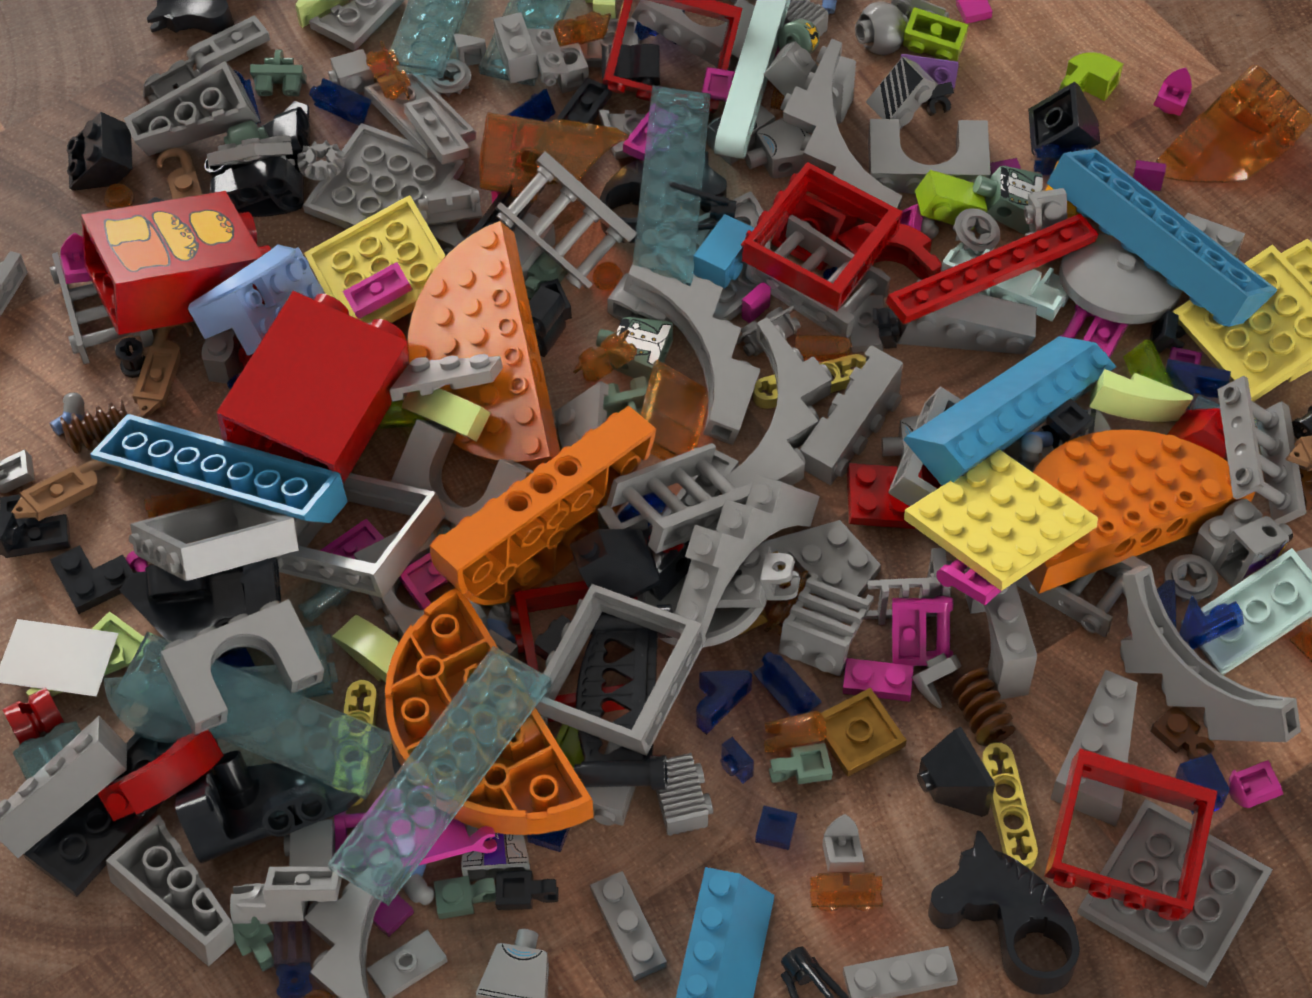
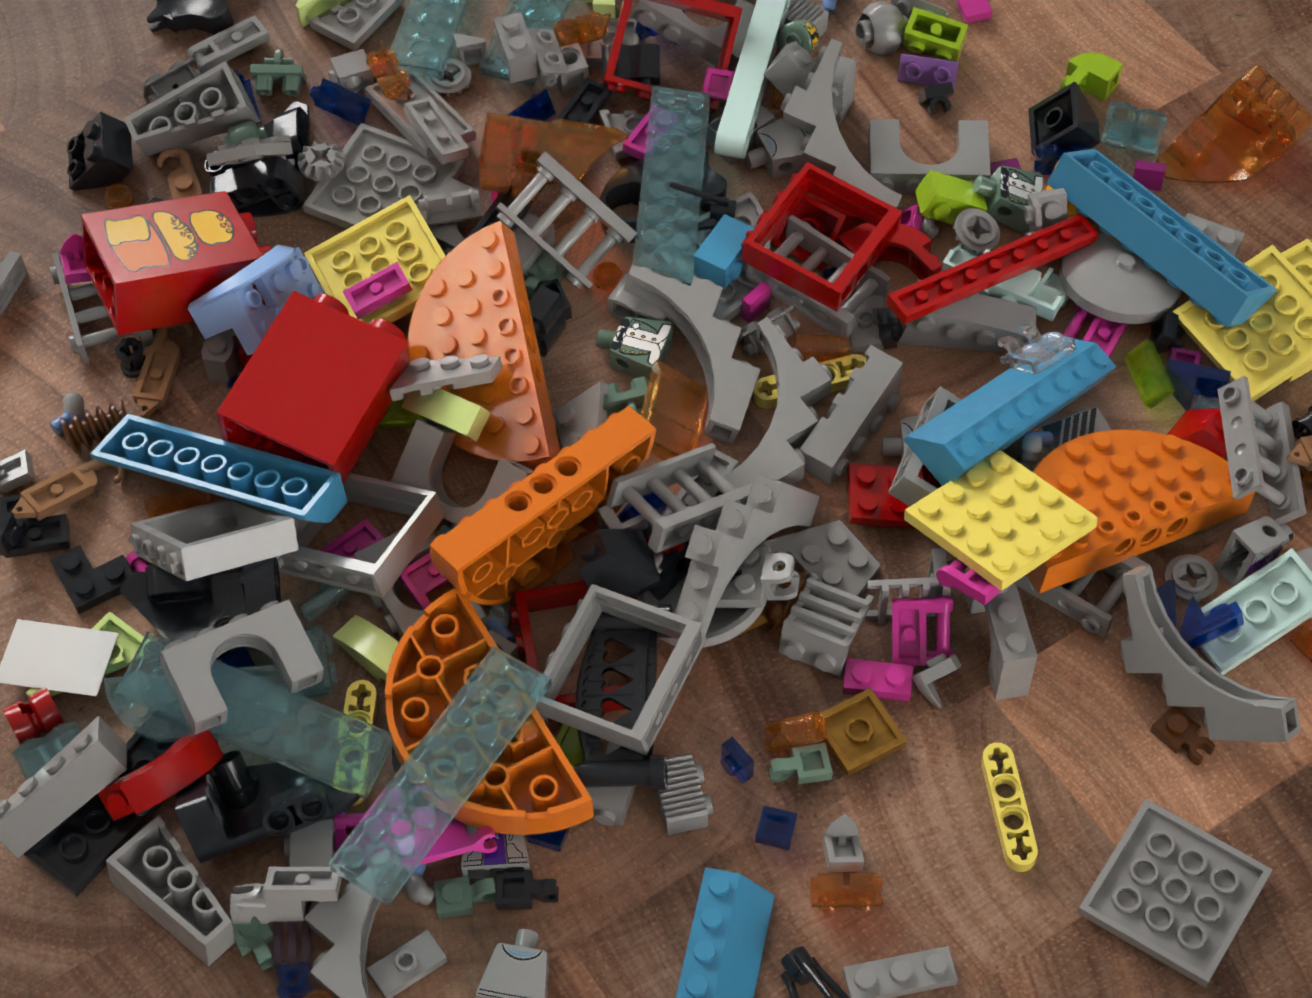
(391, 917): magenta tile -> none
(550, 639): black piece -> none
(595, 361): clear orange hinge -> none
(628, 926): light grey plate -> none
(723, 693): clear blue slope -> none
(786, 685): clear blue hinge -> none
(902, 92): light grey brick -> none
(957, 775): black slope -> none
(980, 709): reddish brown piece -> none
(1018, 901): black animal -> none
(1037, 352): none -> clear plate
(1069, 420): black tile -> none
(1107, 732): light grey wedge -> none
(1134, 128): none -> clear light blue brick
(1138, 398): yellowish green slope -> none
(1151, 785): red window -> none
(1174, 92): dark pink plate -> none
(1205, 773): clear blue brick -> none
(1217, 530): light grey brick -> none
(1254, 785): dark pink plate -> none

